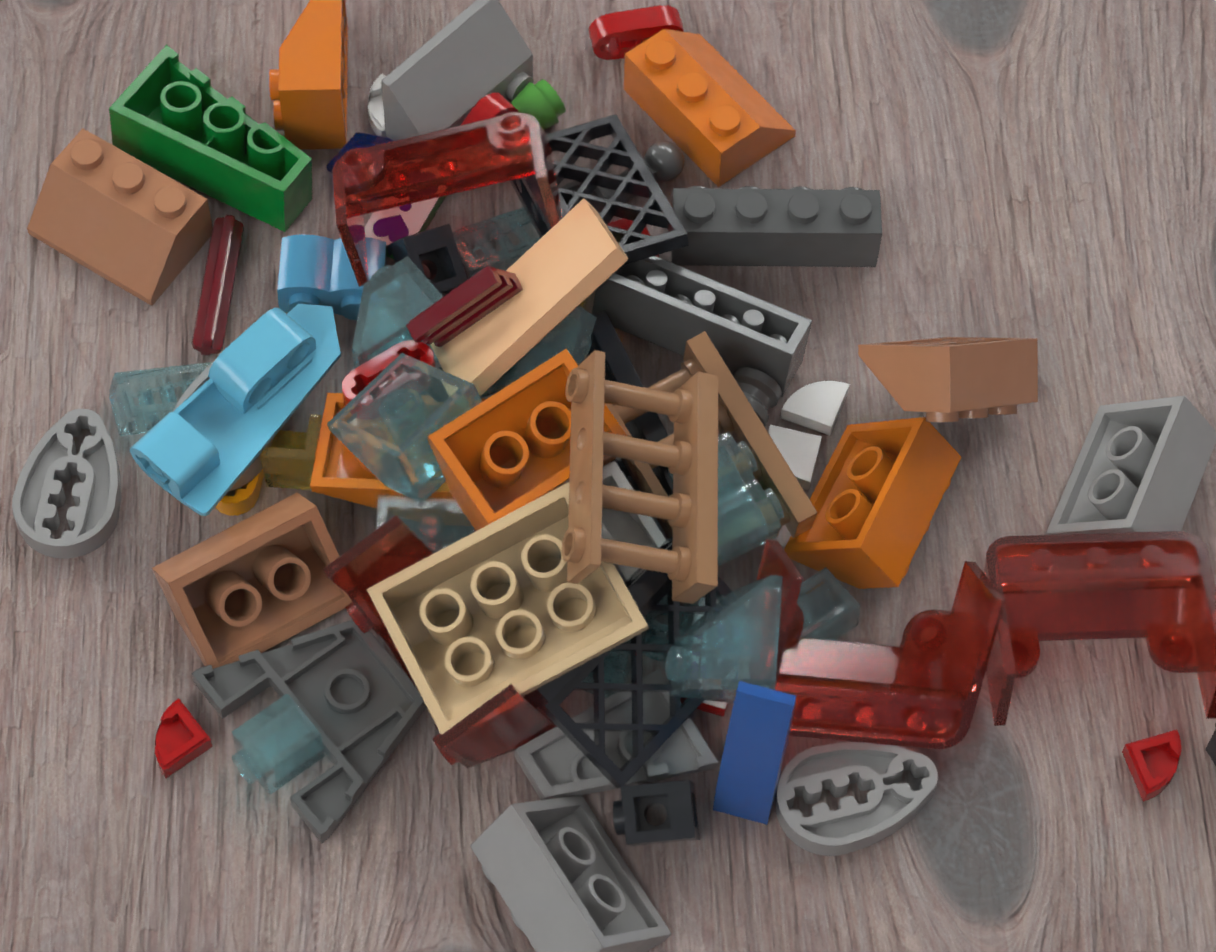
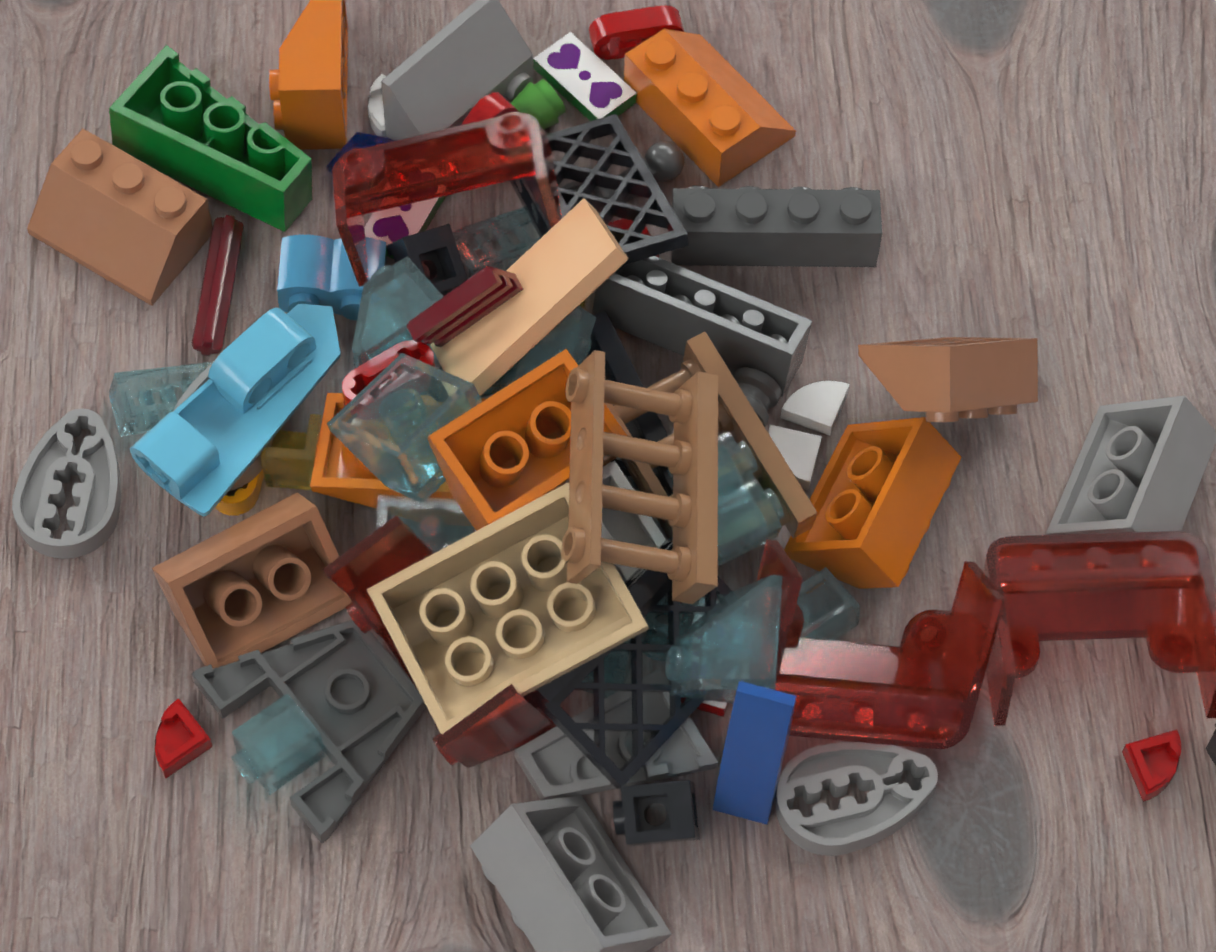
(584, 79): none -> tile

